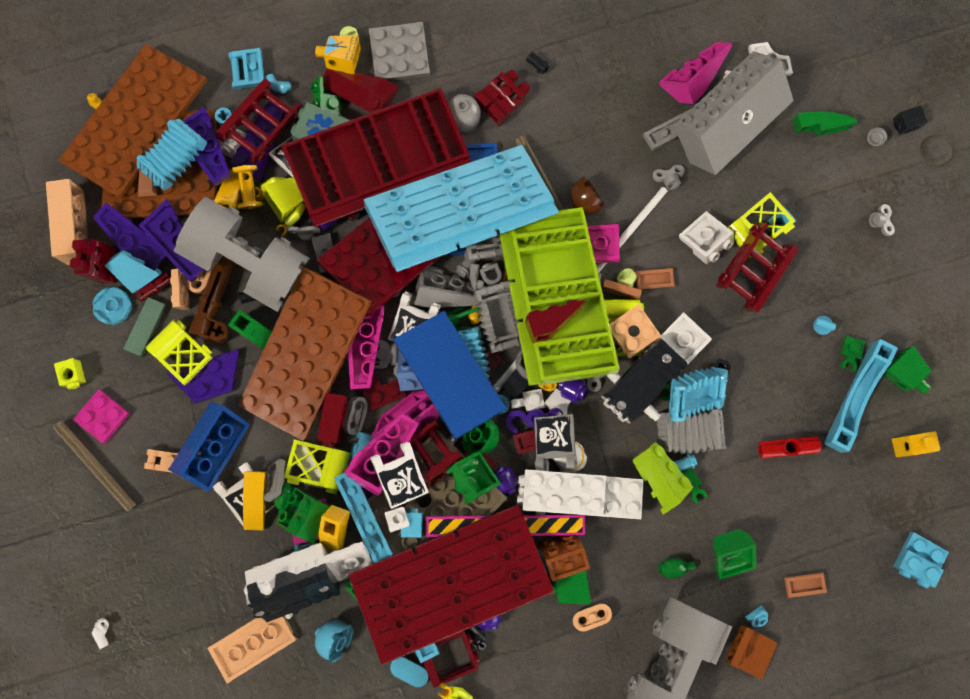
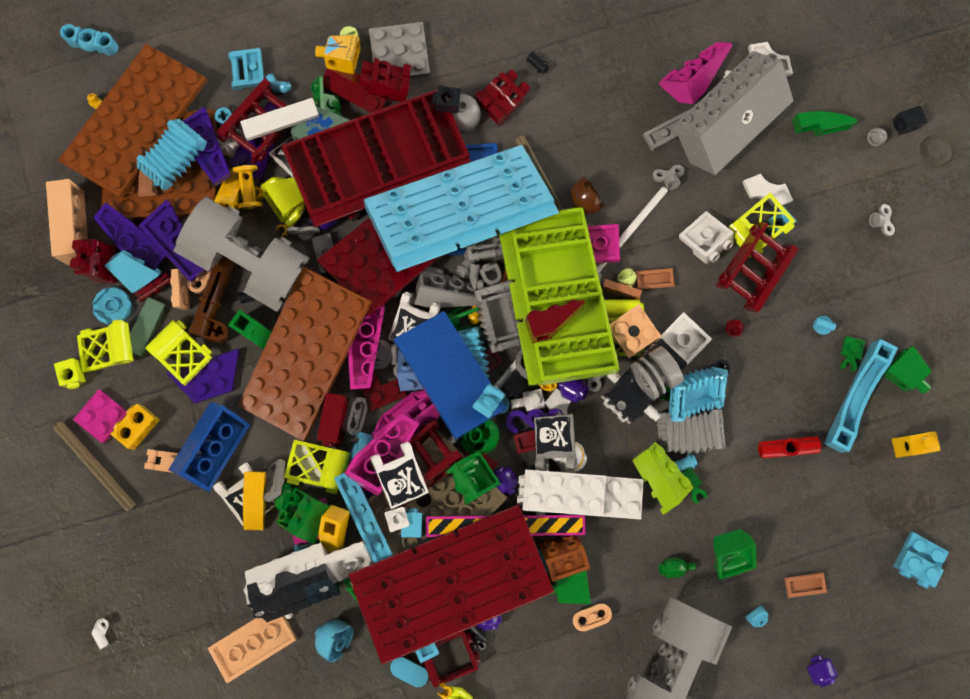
(81, 37): none -> medium azure piece
(117, 345): none -> neon yellow piece
(138, 430): none -> yellow brick
(279, 119): none -> white tile
(385, 79): none -> dark red hips
(450, 92): none -> black brick
(488, 401): none -> medium azure bracket
(659, 371): none -> light grey wheel
(734, 331): none -> dark red plate
(751, 652): dark orange bracket -> none
(758, 188): none -> white tile
(822, 671): none -> dark purple head

